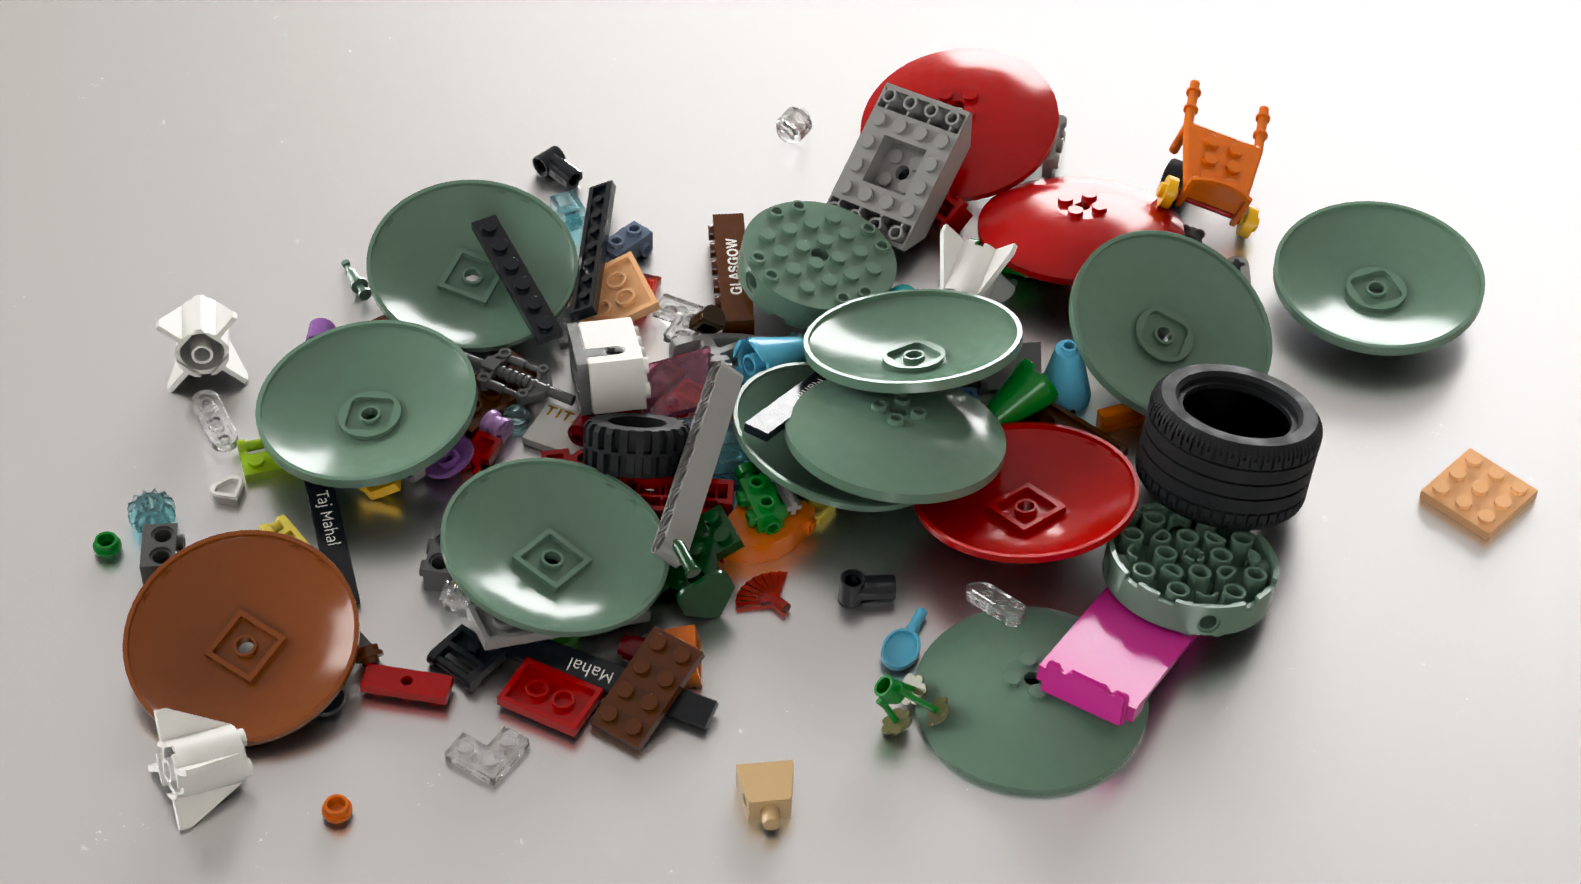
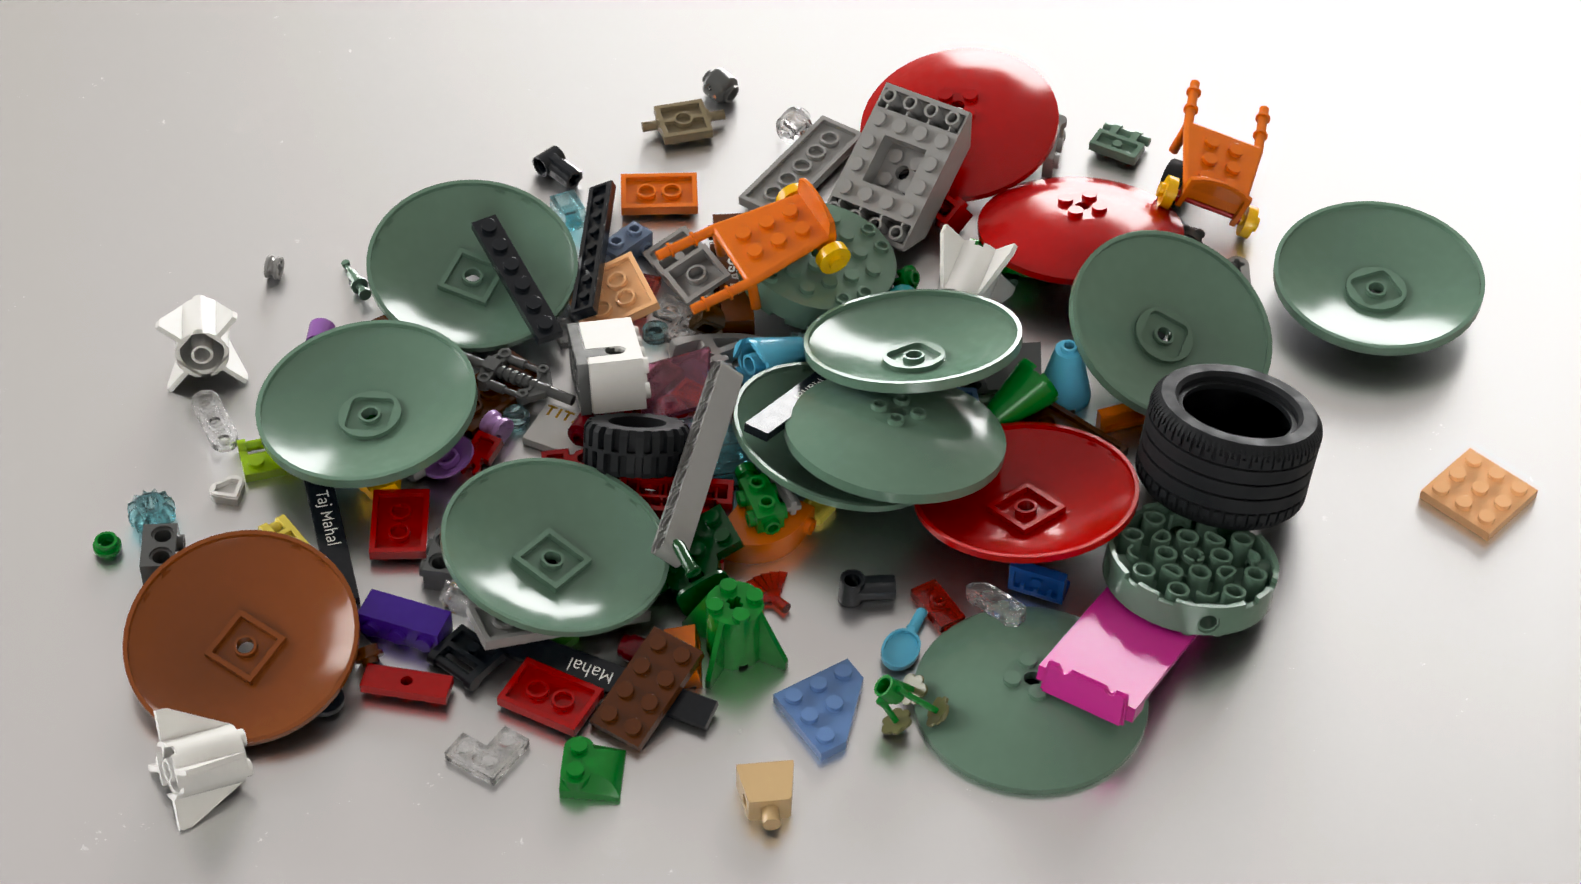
(273, 267): none -> light grey bush
(336, 809): orange plate -> none
(399, 524): none -> red plate
(404, 621): none -> dark purple brick
(591, 771): none -> green slope
(653, 332): none -> clear light blue tile
(659, 193): none -> orange plate
(683, 121): none -> dark tan plate
(691, 271): none -> light grey slope
(720, 85): none -> dark grey head
(735, 629): none -> green brick
(769, 241): none -> orange piece
(810, 156): none -> light grey plate
(823, 707): none -> medium blue plate
(907, 275): none -> green plate
(939, 605): none -> clear red plate
(1038, 581): none -> blue bracket
(1119, 143): none -> sand green plate

